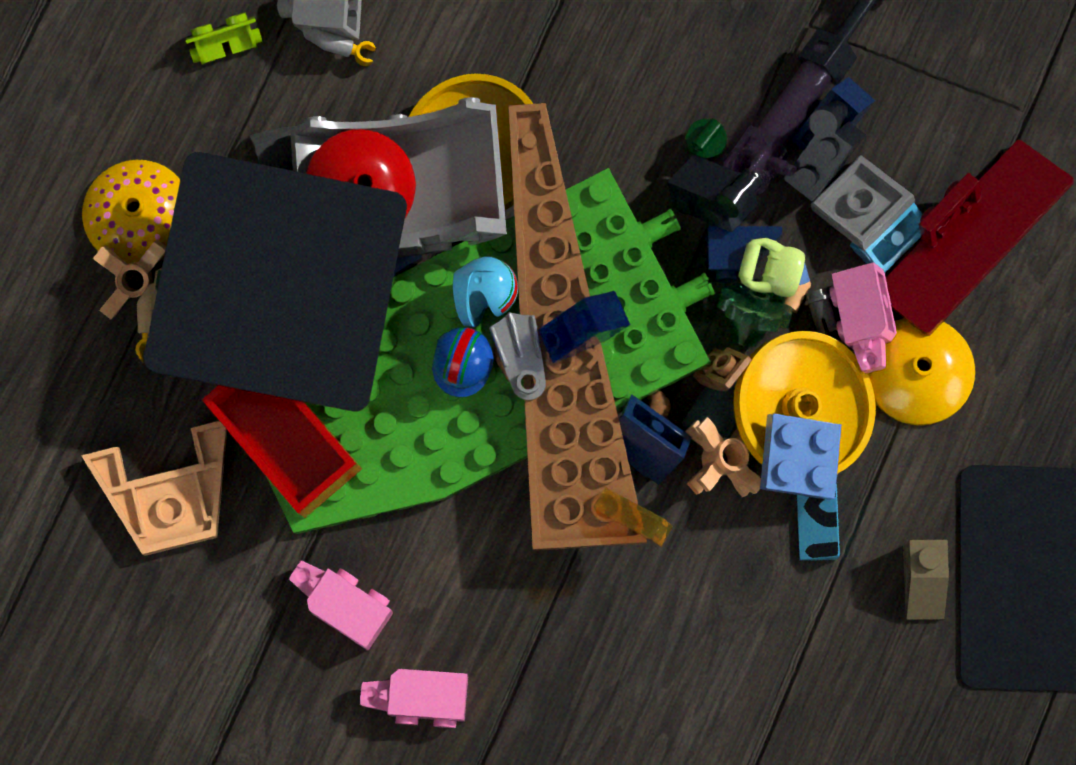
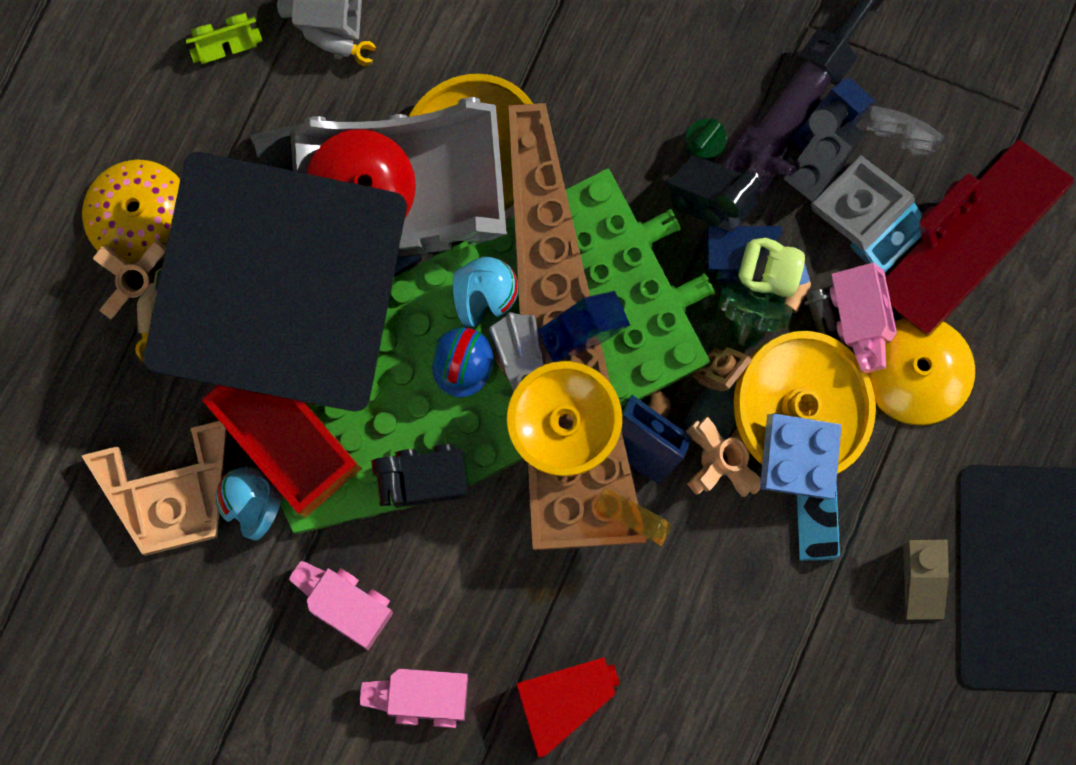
(244, 495): none -> medium azure helmet
(422, 477): none -> black hinge
(557, 392): none -> yellow dish
(565, 700): none -> red slope
(916, 134): none -> clear slope

